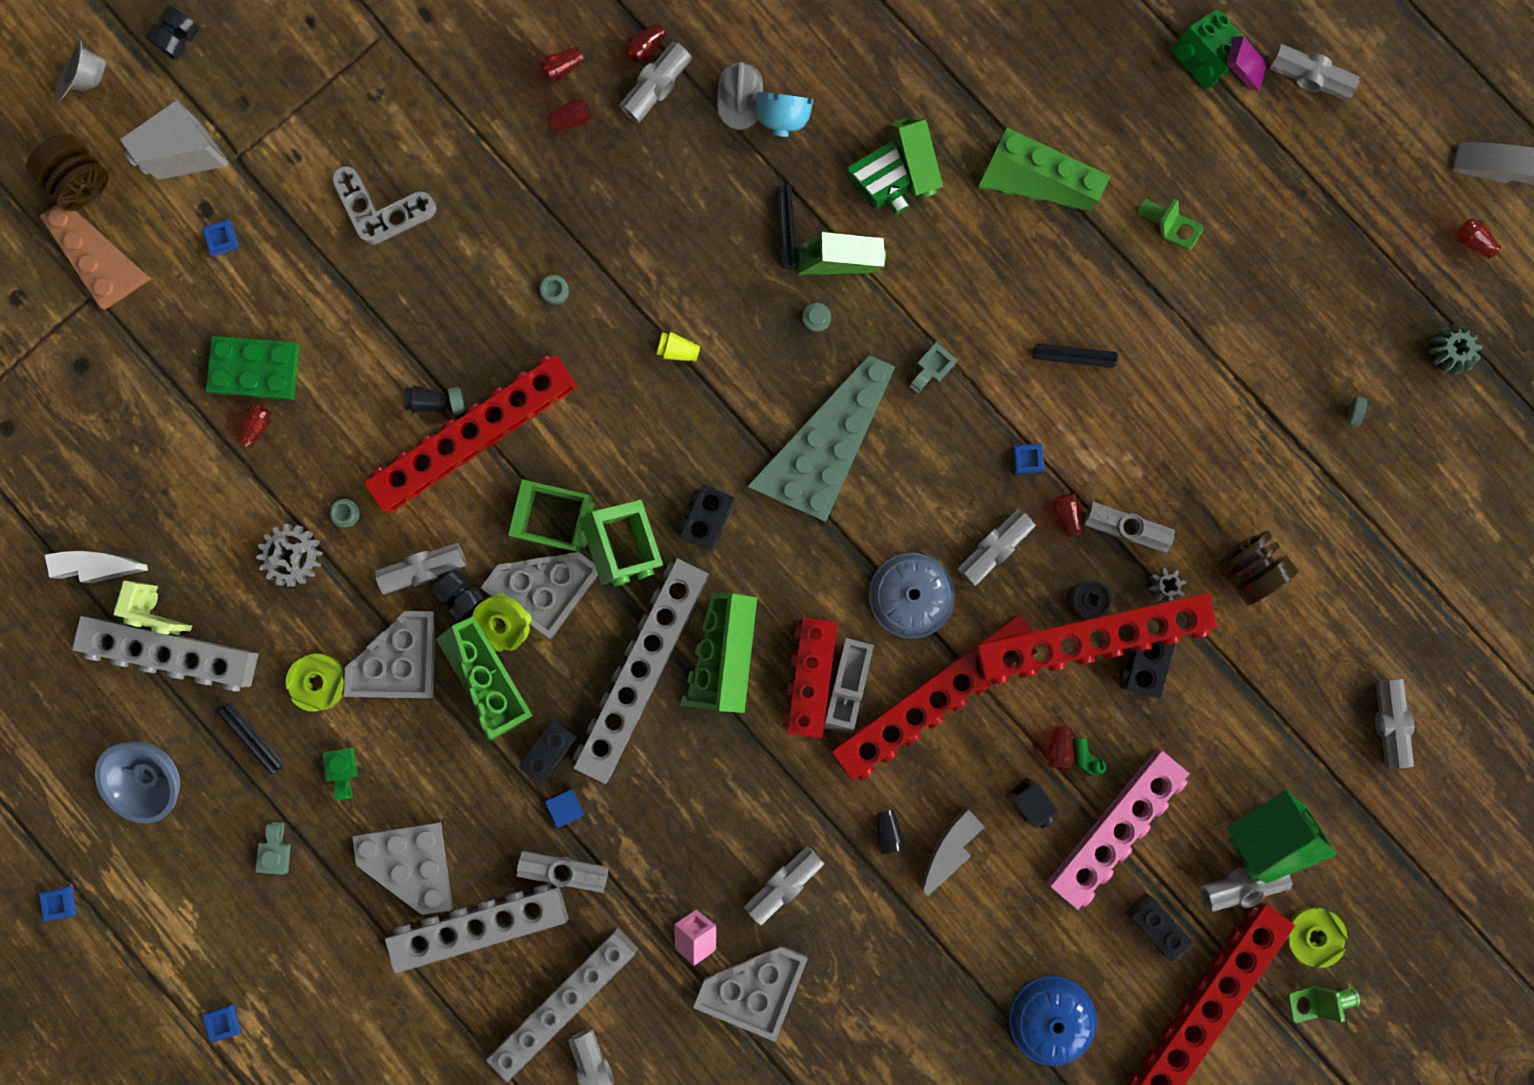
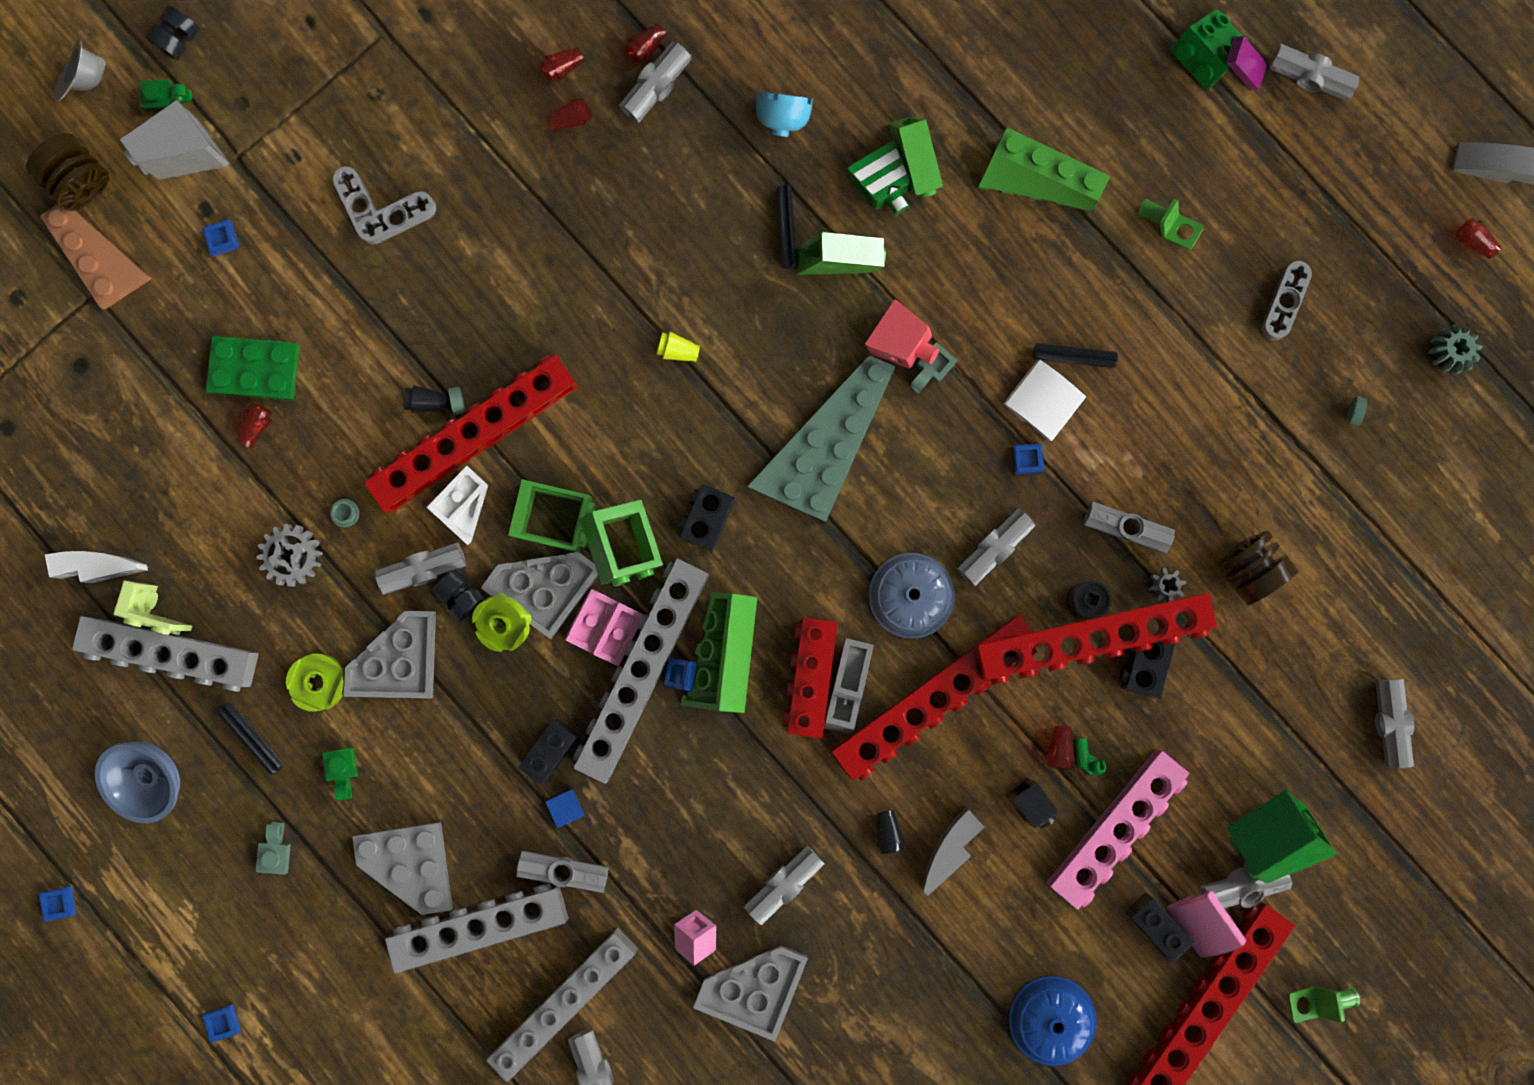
(159, 94): none -> green plate
(461, 504): none -> white wing
(484, 678): bright green wedge -> none
(554, 289): sand green tile -> none
(604, 627): none -> bright pink slope
(680, 674): none -> blue tile
(738, 94): light grey piece -> none
(816, 317): sand green plate -> none
(901, 338): none -> coral torso
(1044, 400): none -> white slope
(1069, 513): clear red cone -> none
(1206, 924): none -> bright pink slope
(1285, 280): none -> light grey beam
(1332, 937): lime plate -> none

